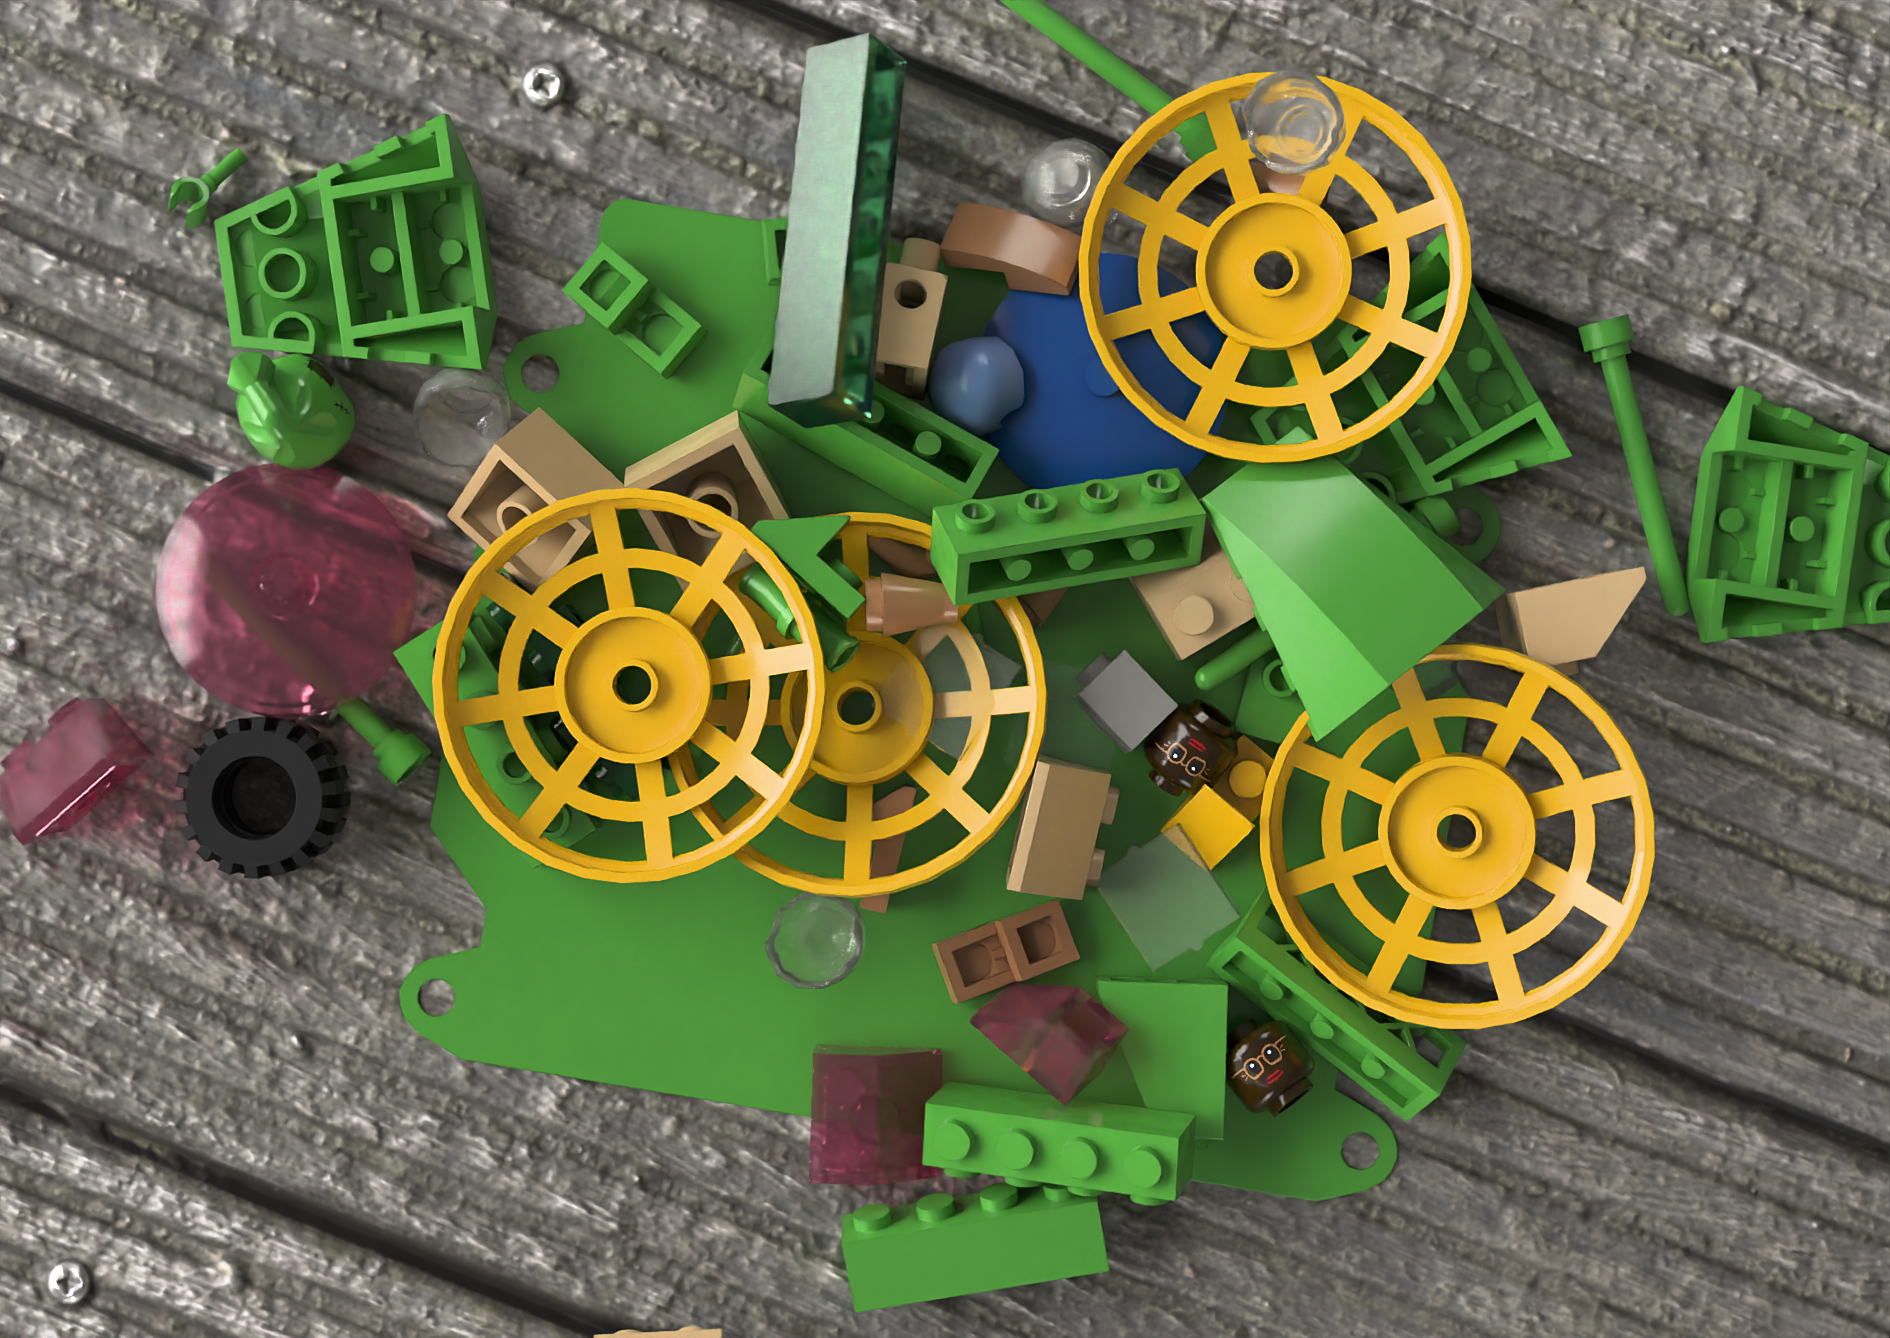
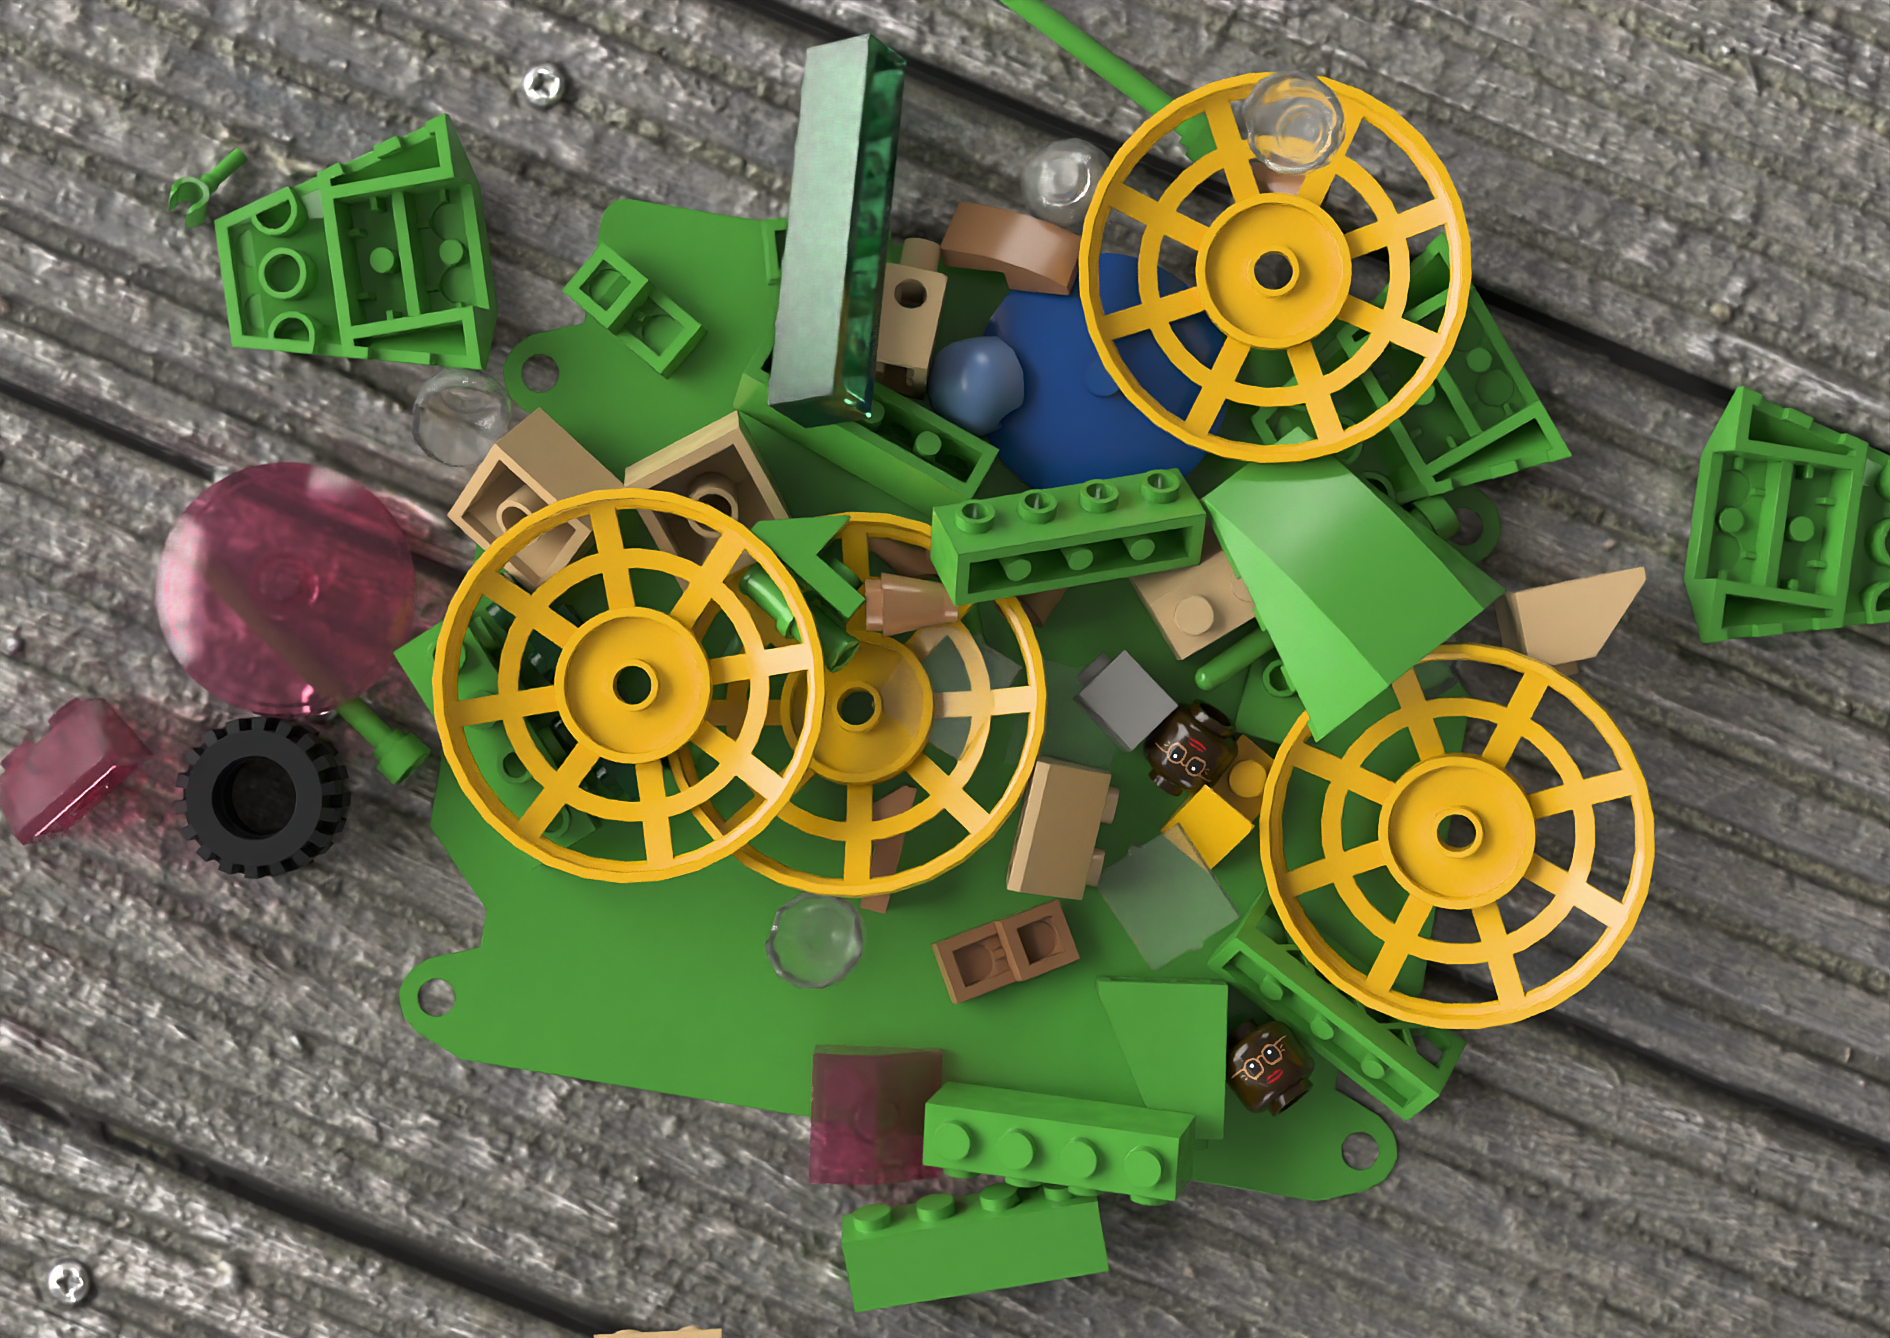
(291, 408): bright green piece -> none
(1052, 1034): clear pink slope -> none
(1609, 345): bright green piece -> none

